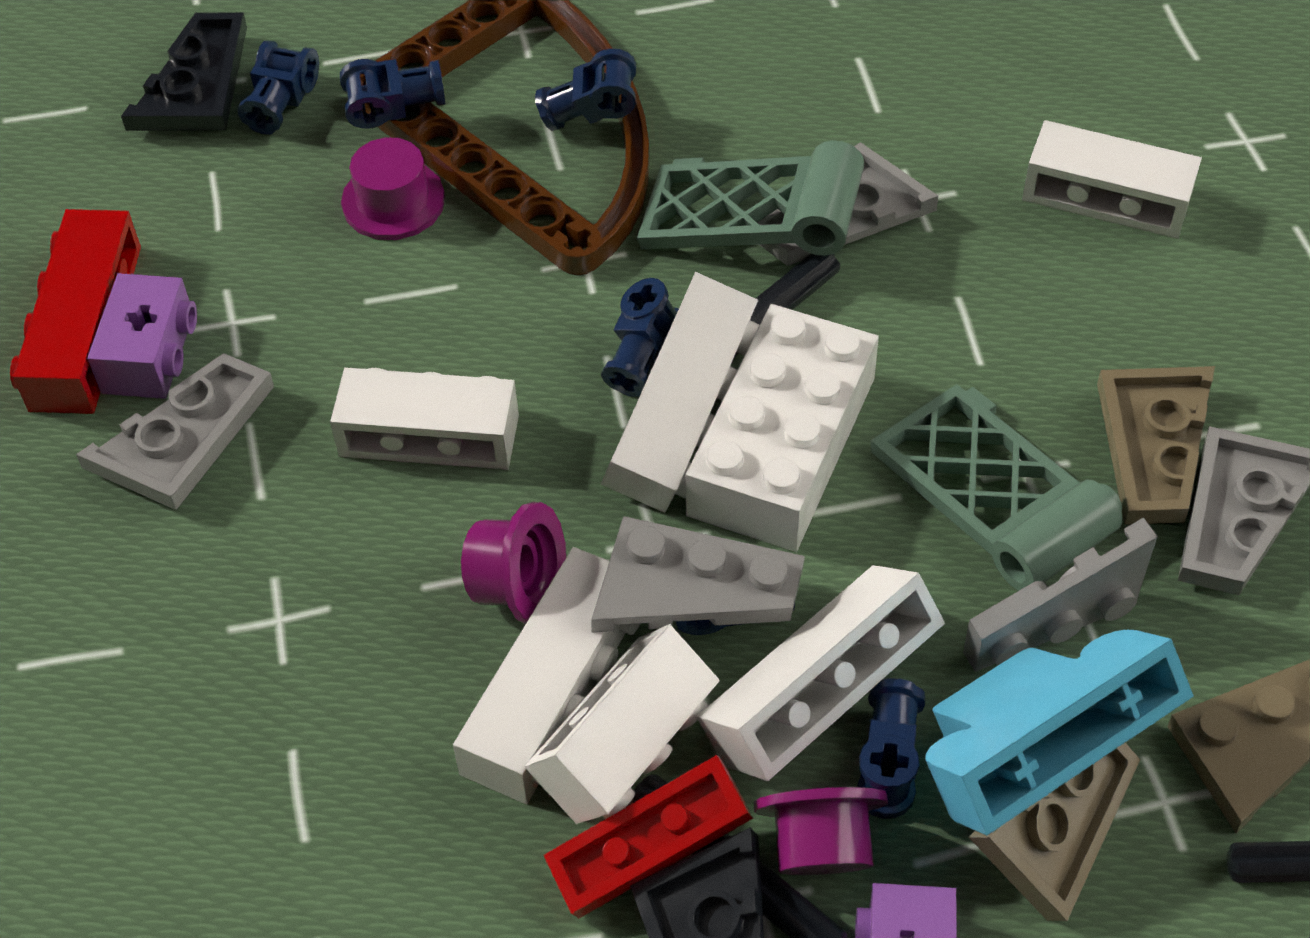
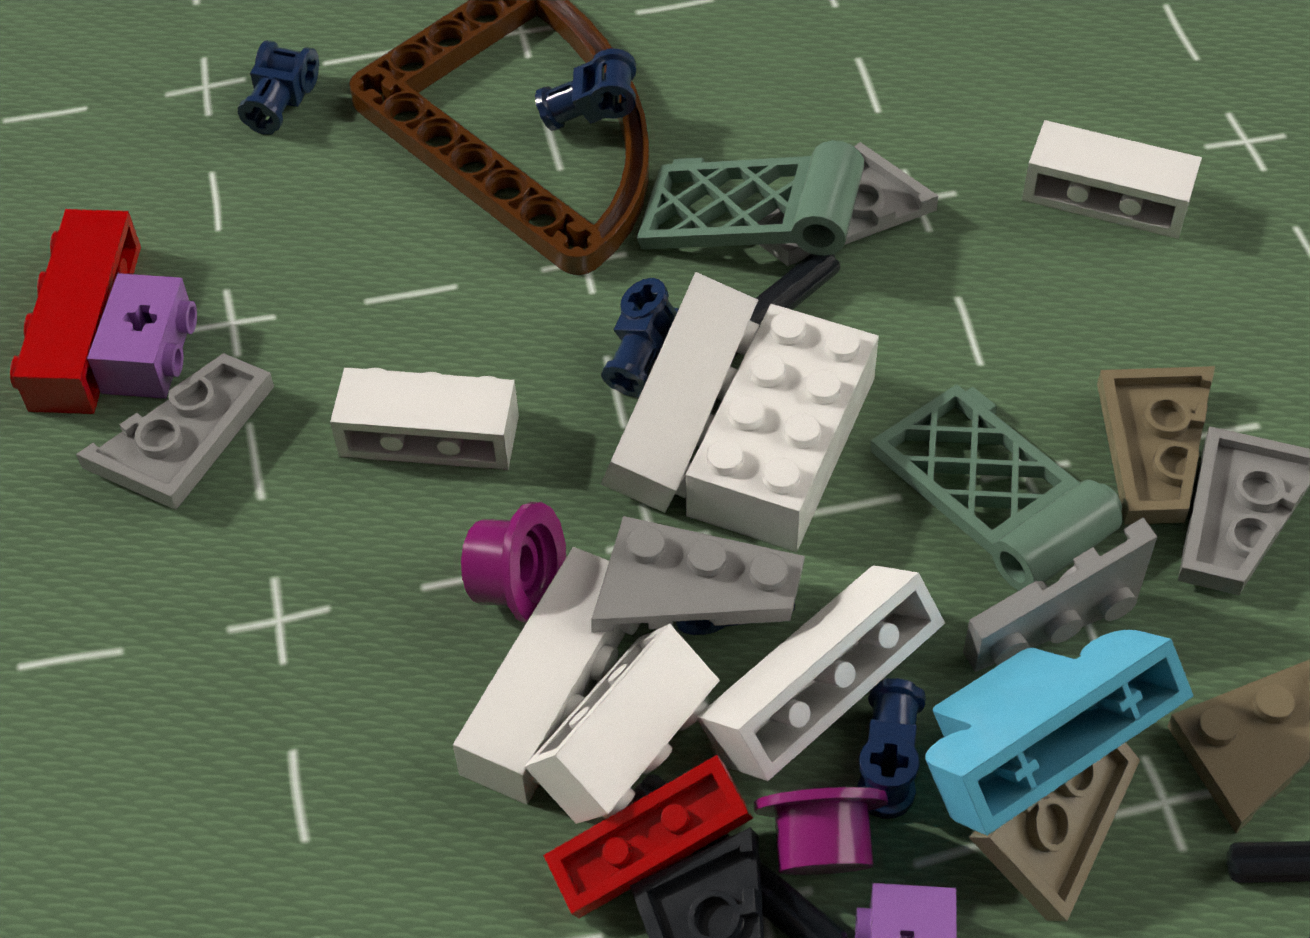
(197, 81): black wing -> none
(388, 90): dark blue connector -> none
(391, 191): magenta piece -> none

